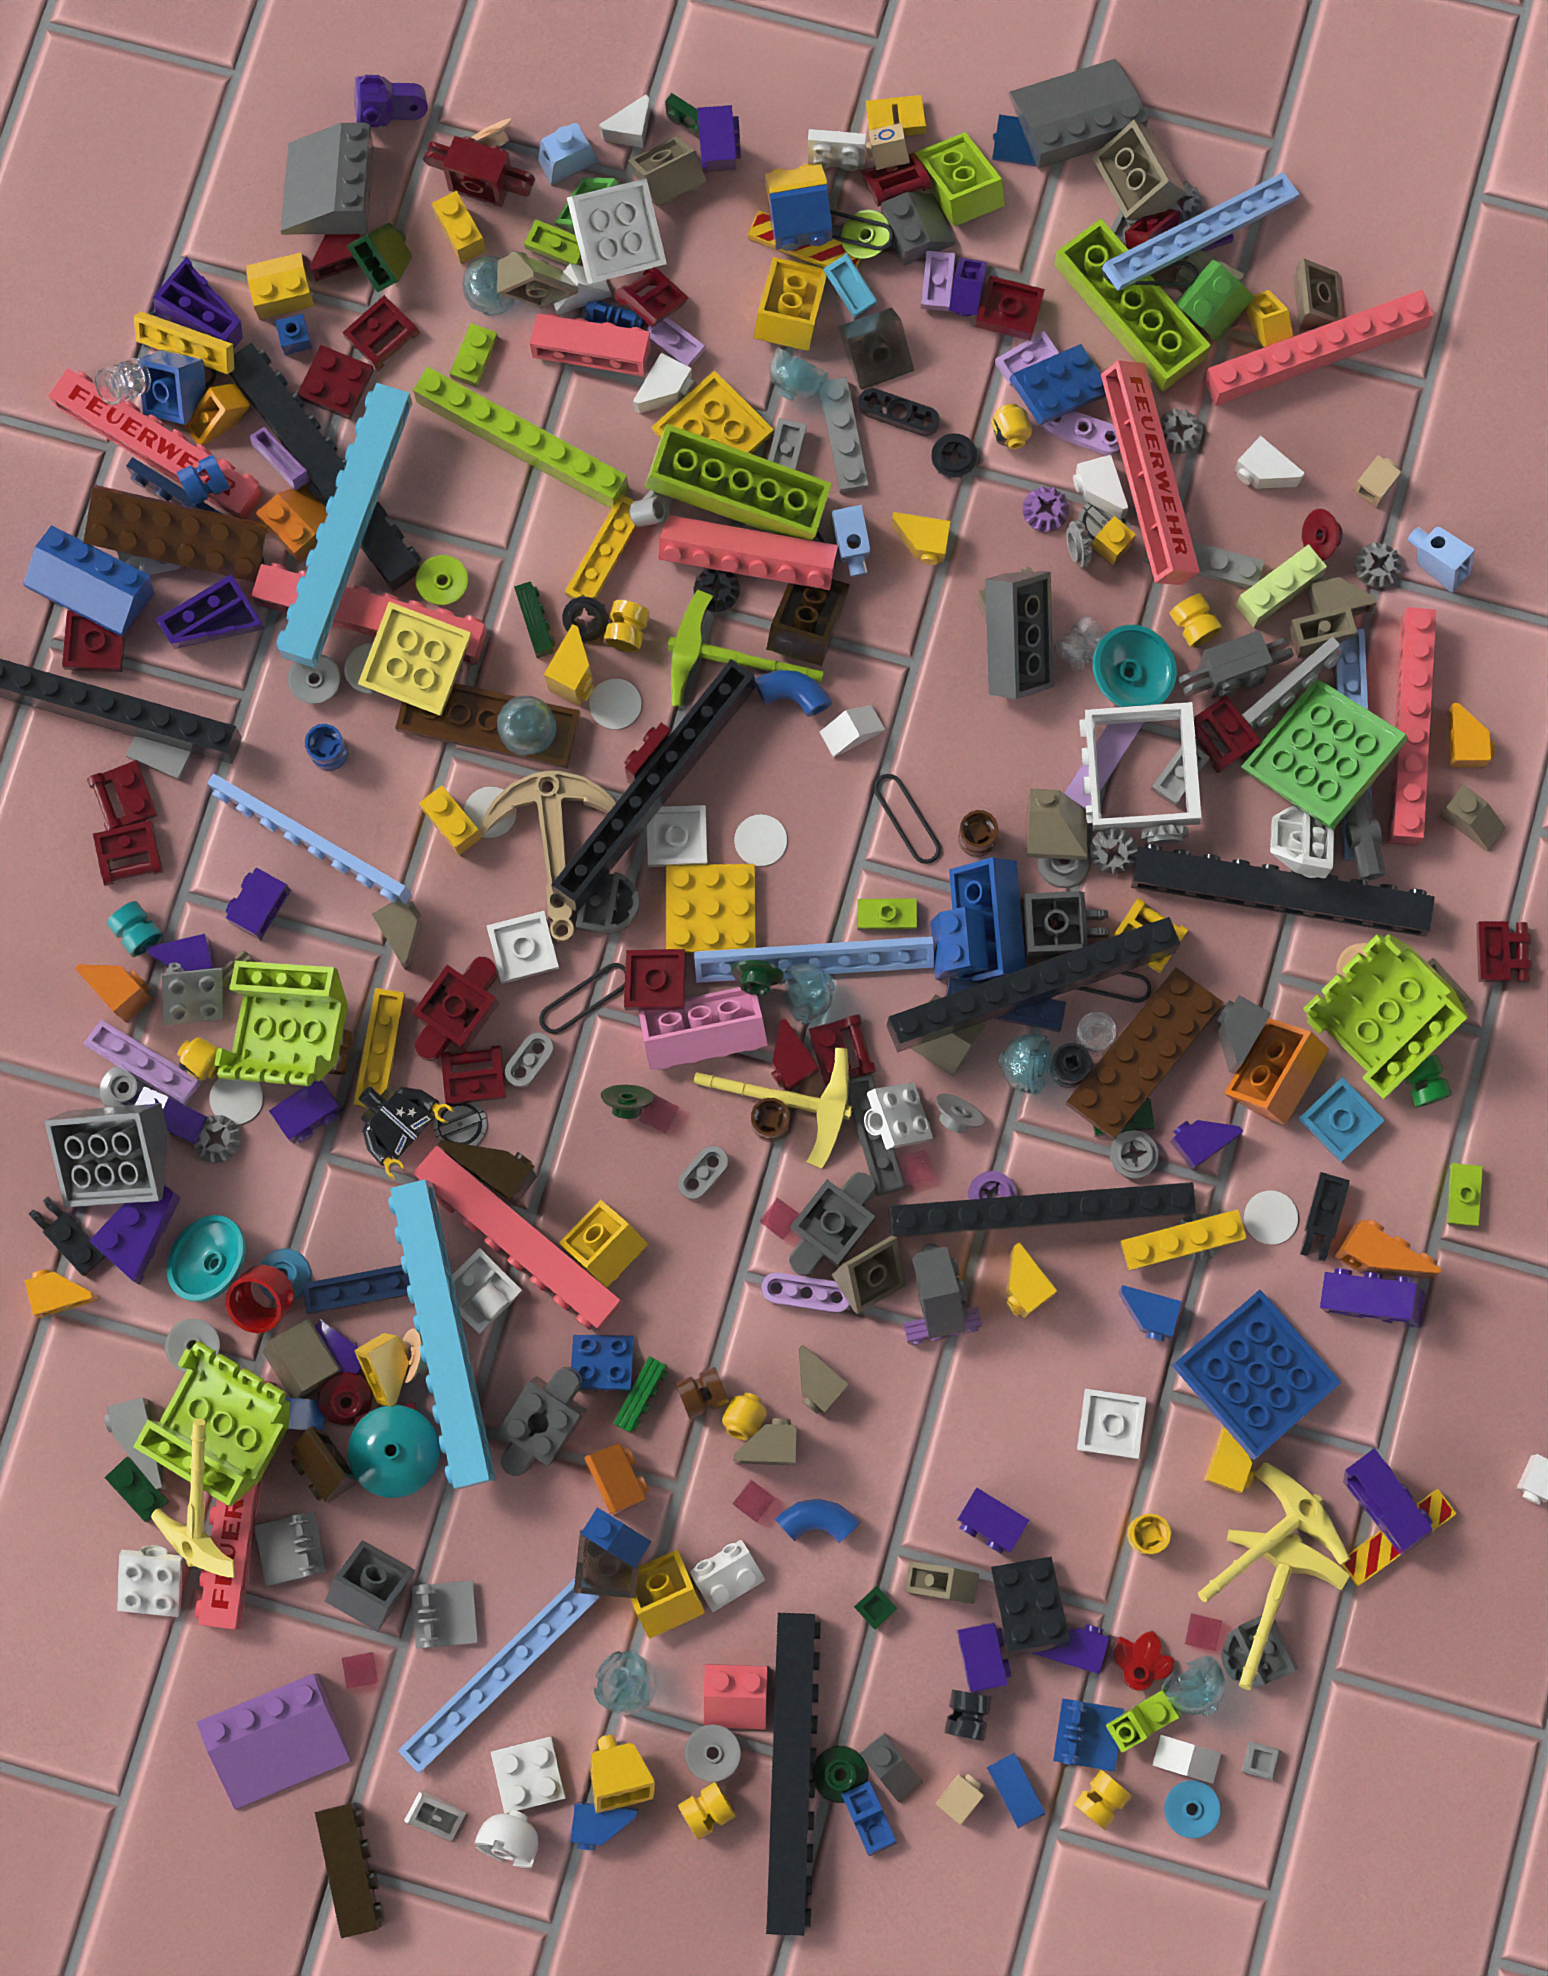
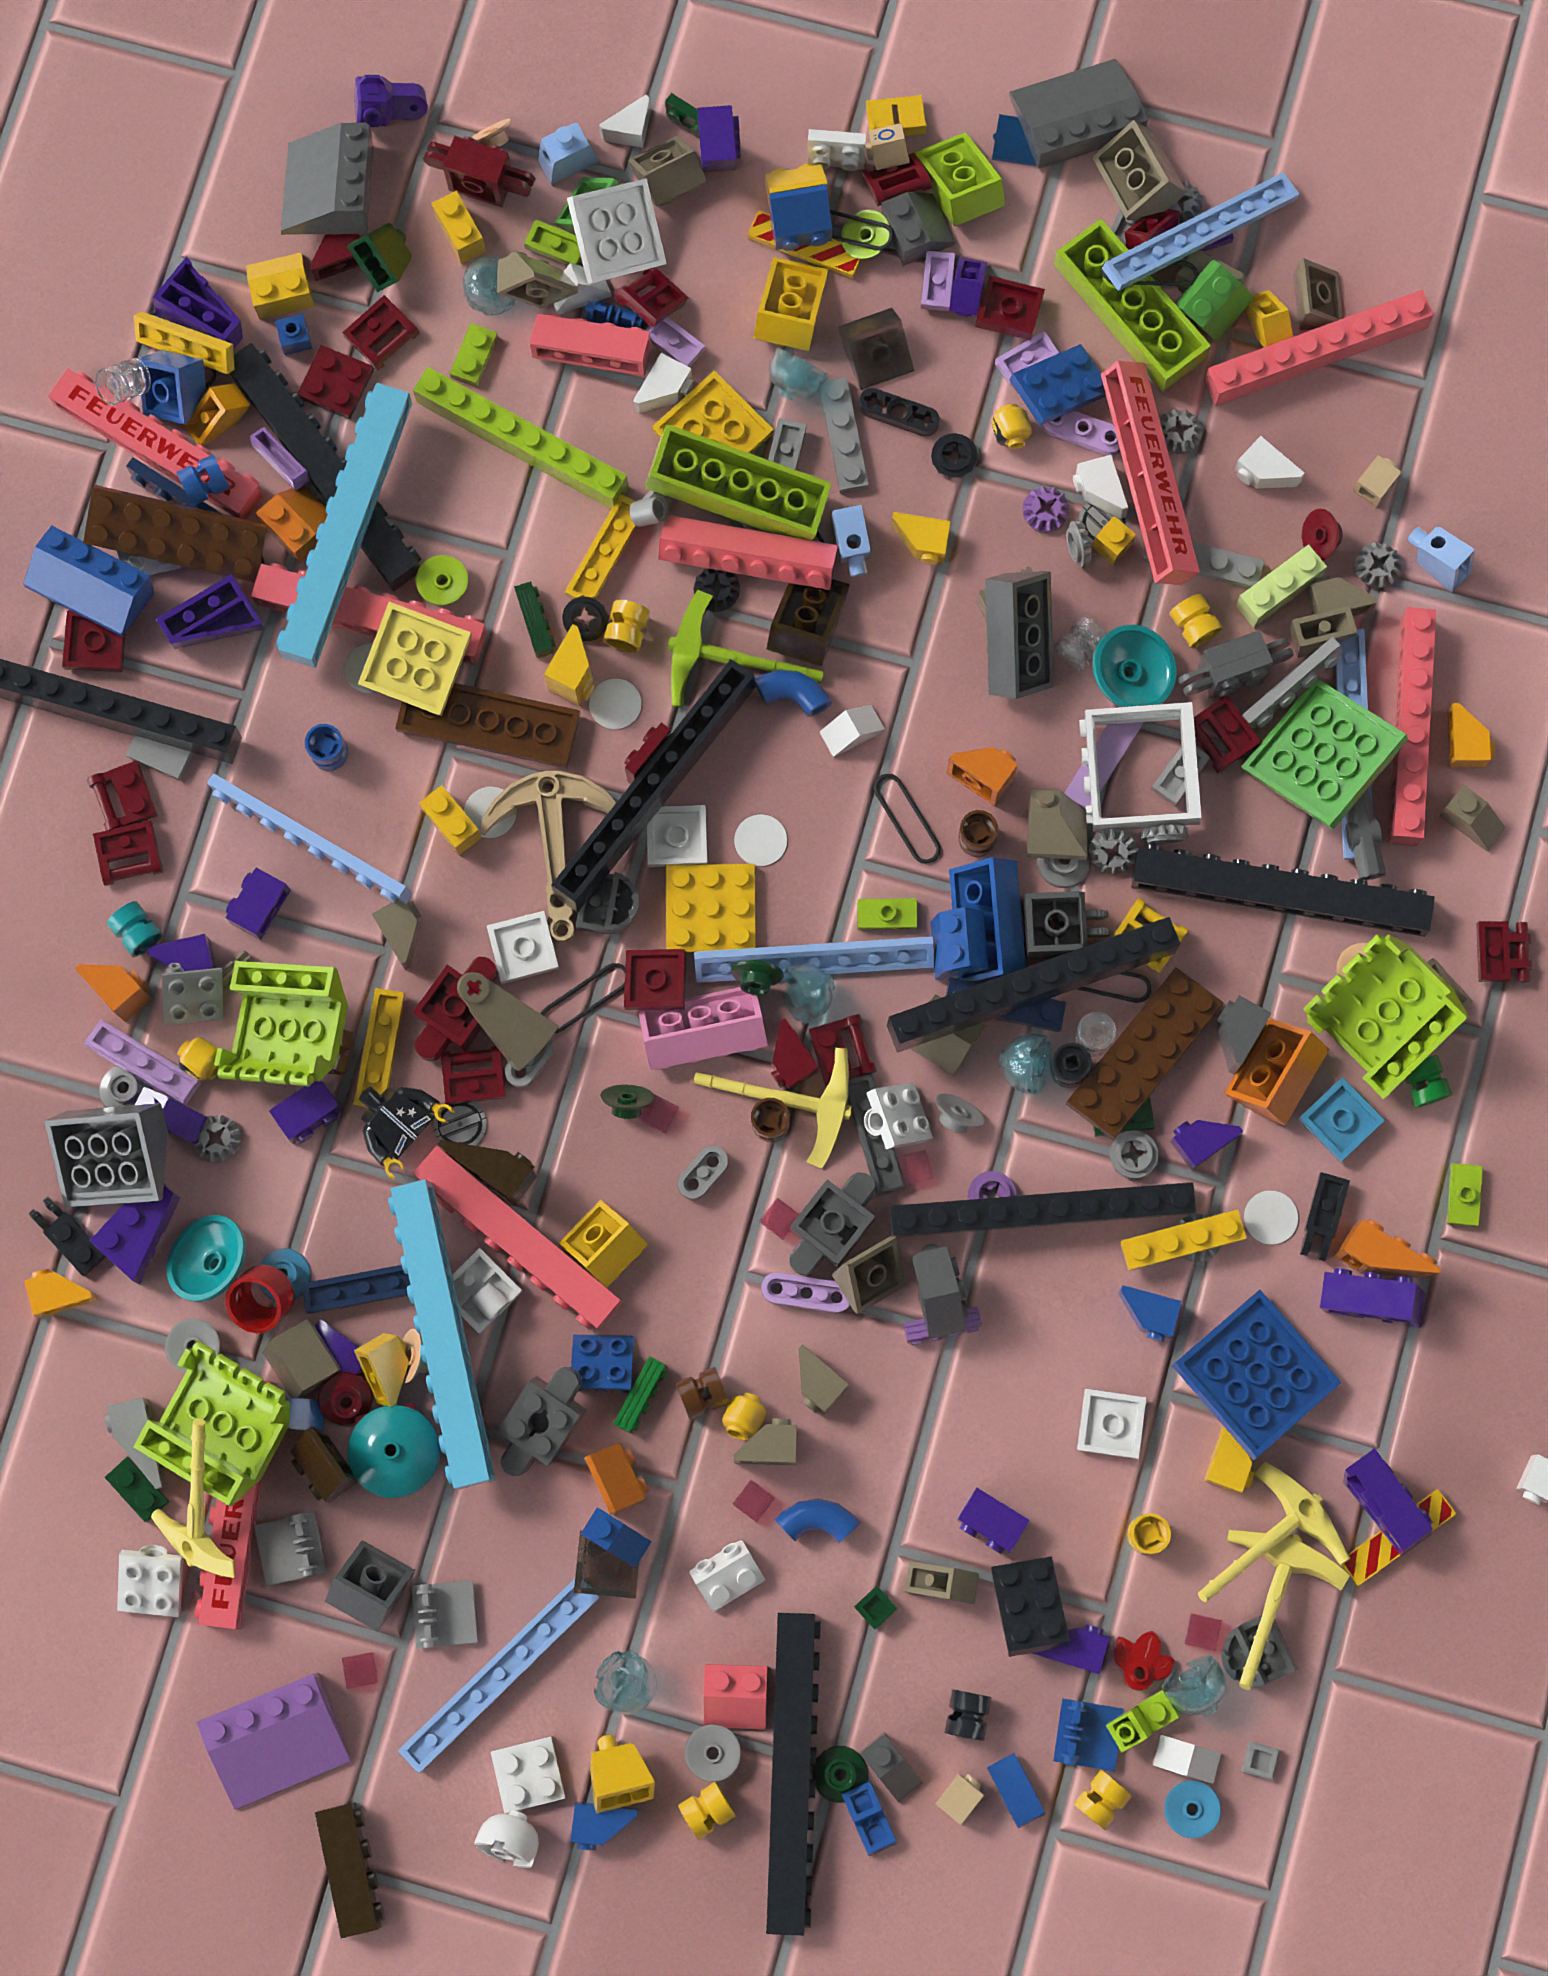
(236, 1099): white sticker -> none
(301, 675): light grey piece -> none
(435, 1815): white slope -> none
(508, 1022): none -> dark tan piece
(526, 725): clear light blue cylinder -> none
(666, 1595): yellow slope -> none
(850, 286): medium azure tile -> none
(983, 1657): dark purple brick -> none
(984, 771): none -> orange slope
(1026, 1284): yellow slope -> none
(1302, 843): white wedge -> none

